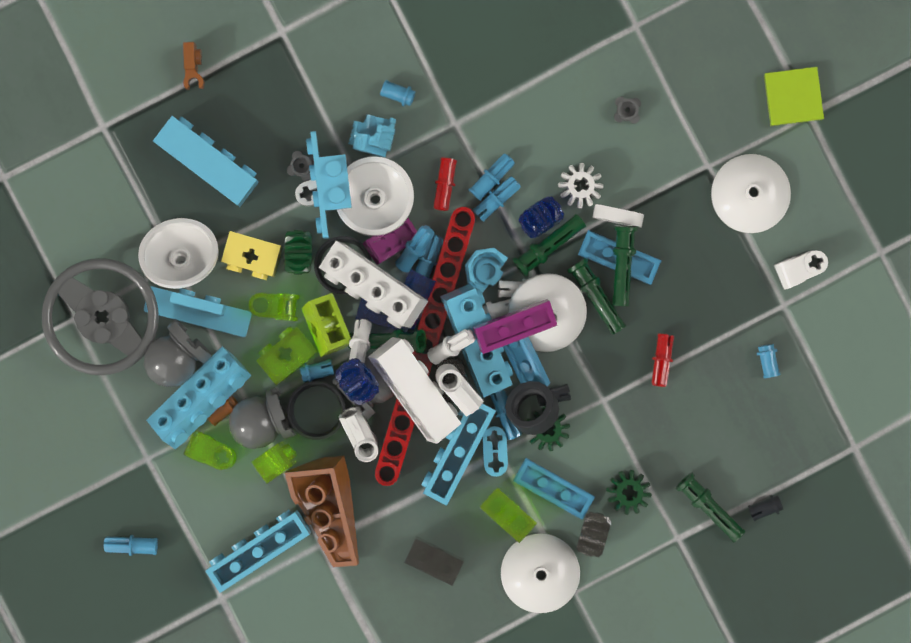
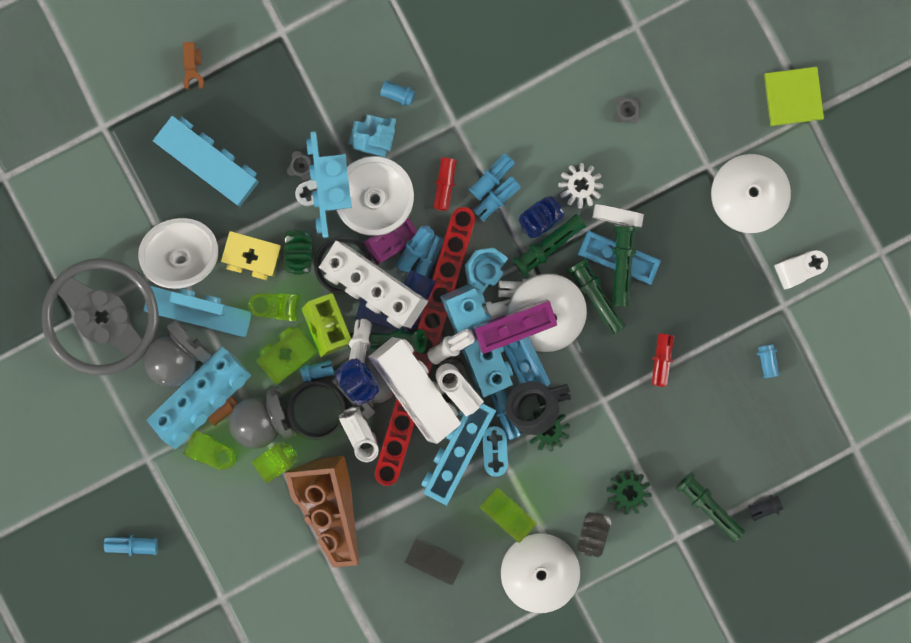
(258, 551): medium azure brick -> none
(554, 488): dark azure tile -> none

